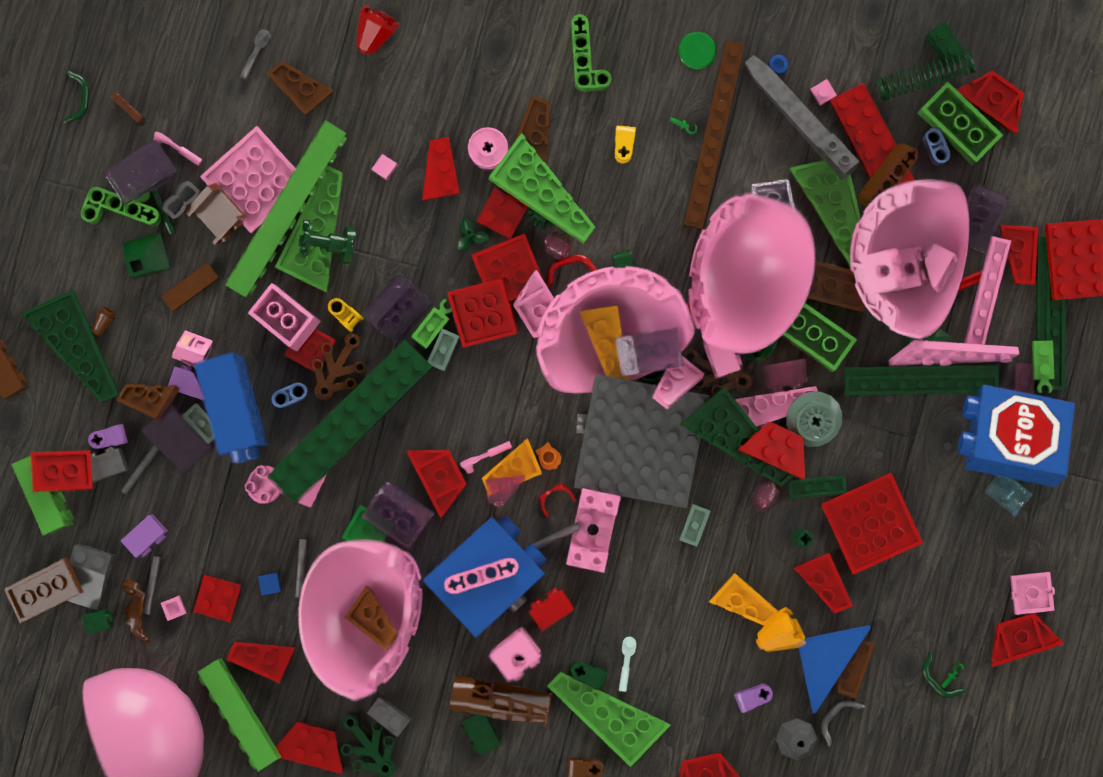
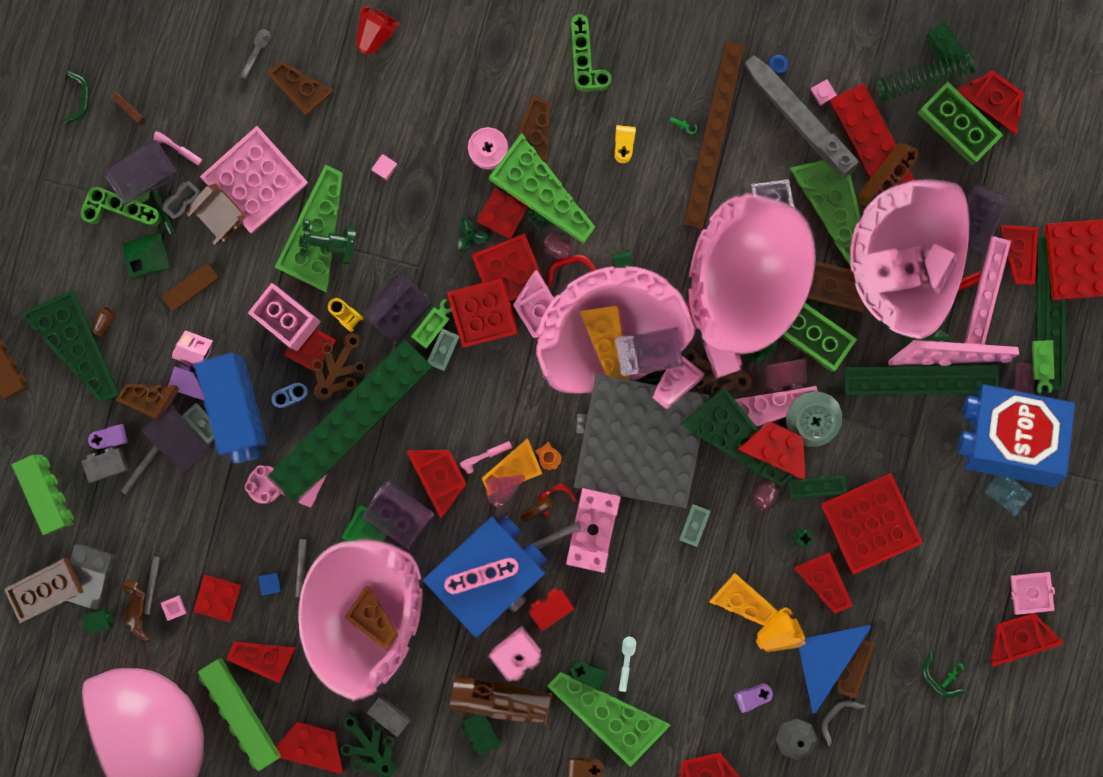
(61, 471): red plate -> none
(144, 536): medium lavender brick -> none
(286, 208): bright green brick -> none
(440, 171): red wing -> none
(537, 509): none -> reddish brown piece
(697, 50): green piece -> none
(940, 146): medium blue beam -> none

